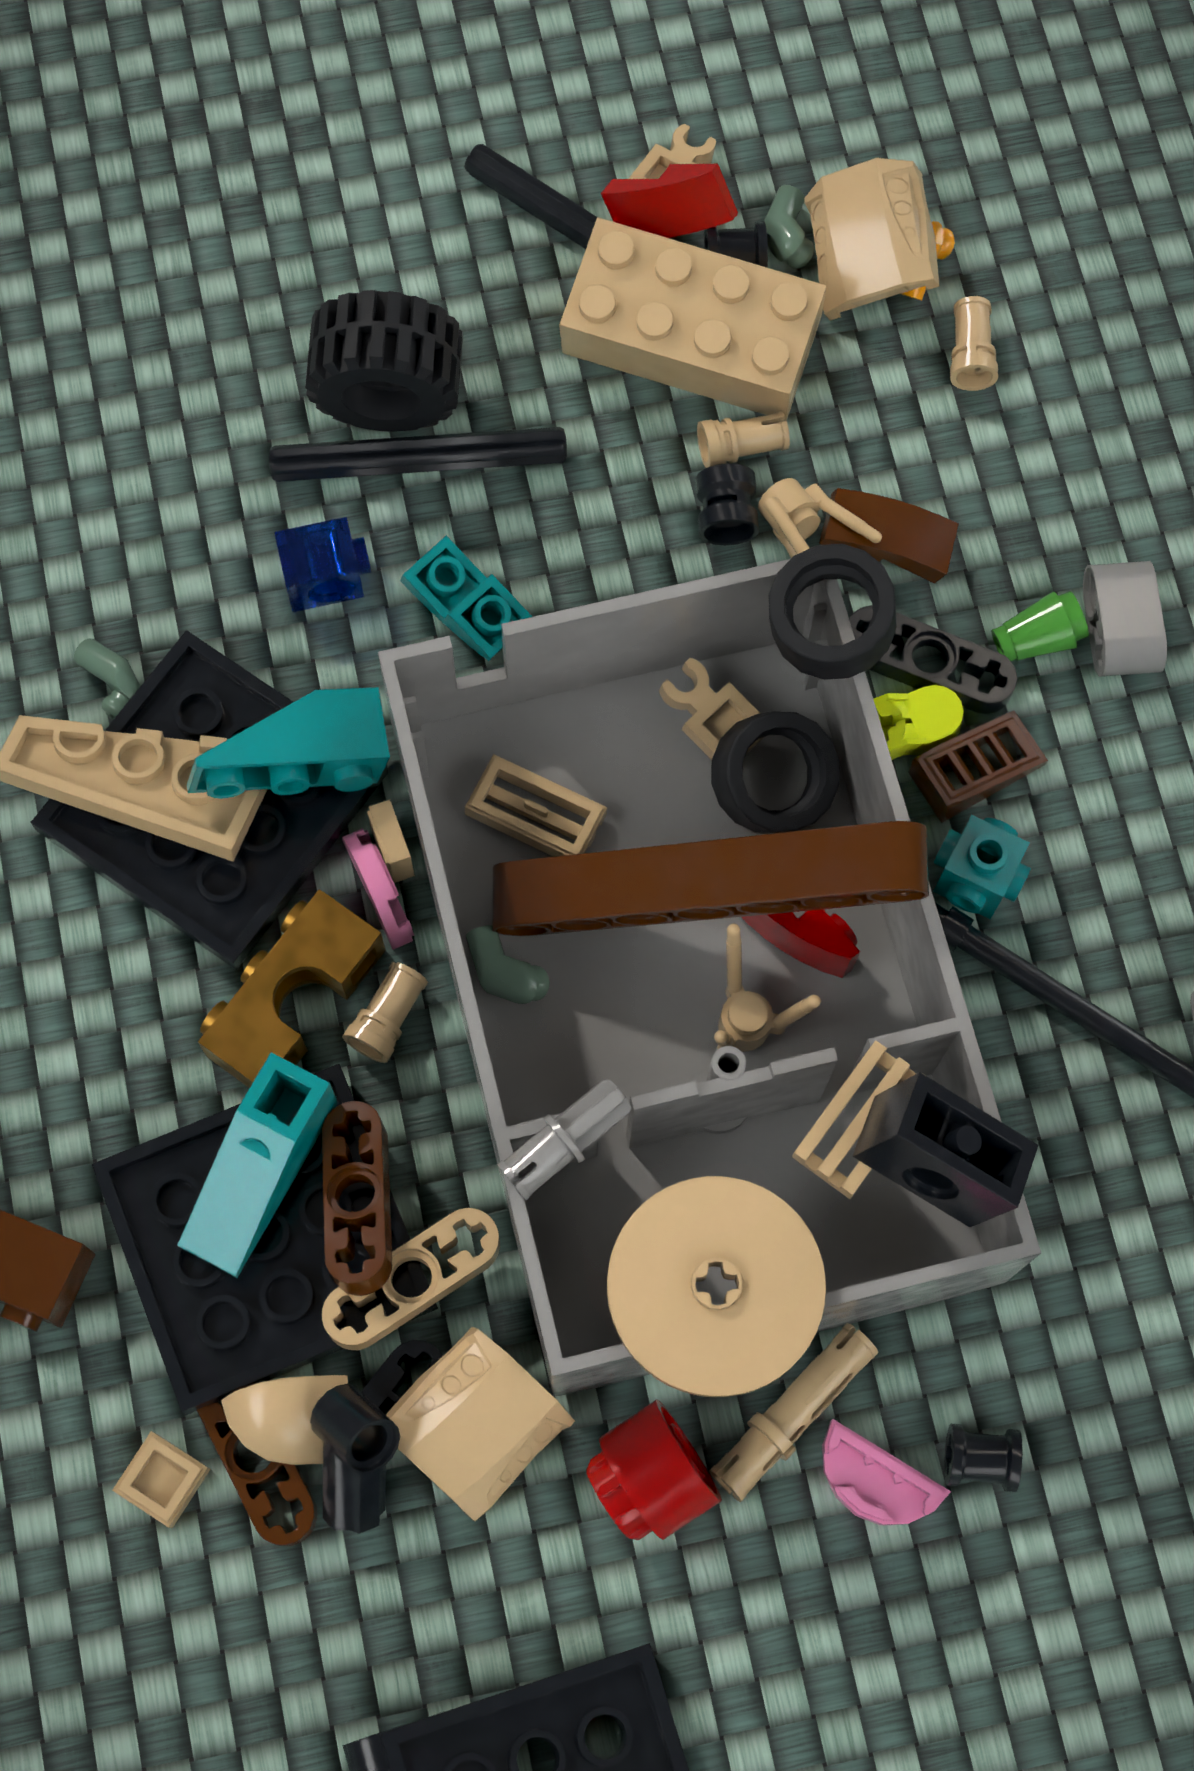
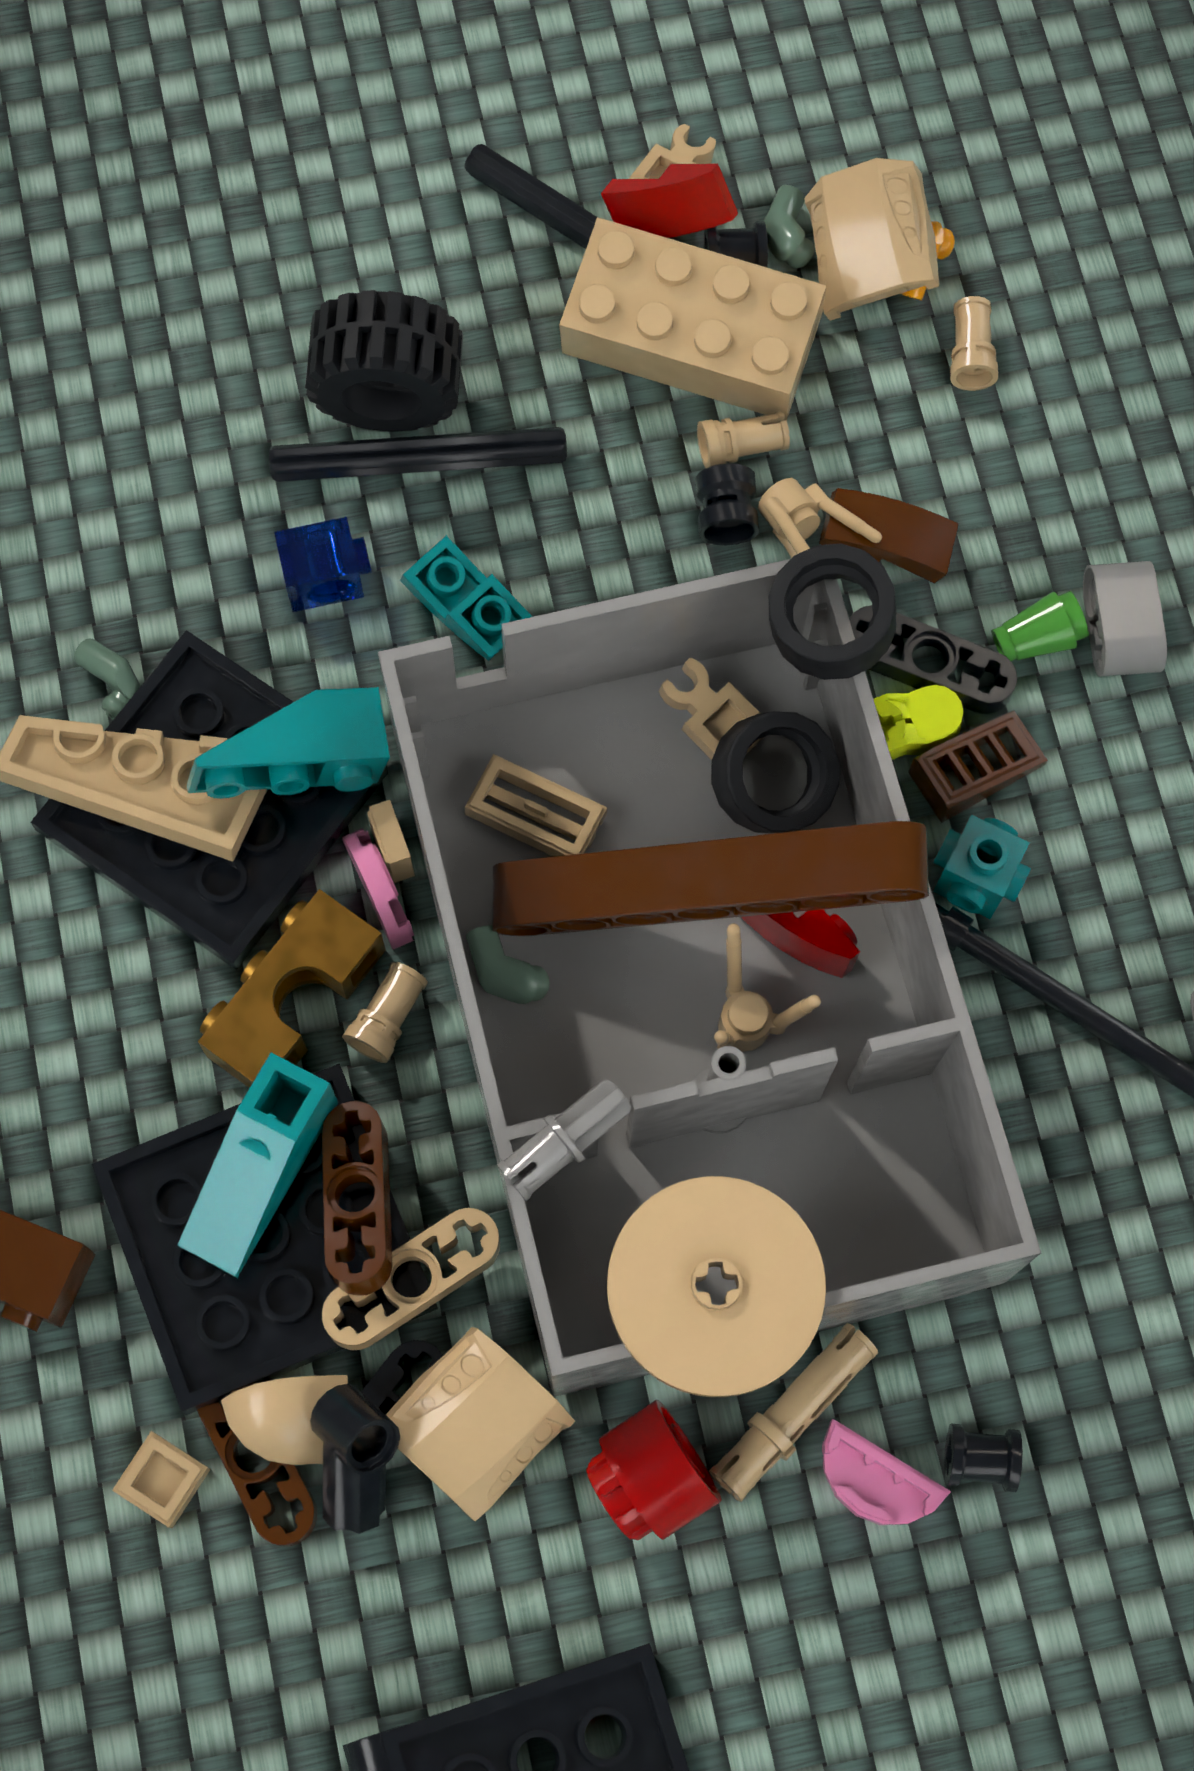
(897, 1071): tan tile -> none
(945, 1150): black brick -> none

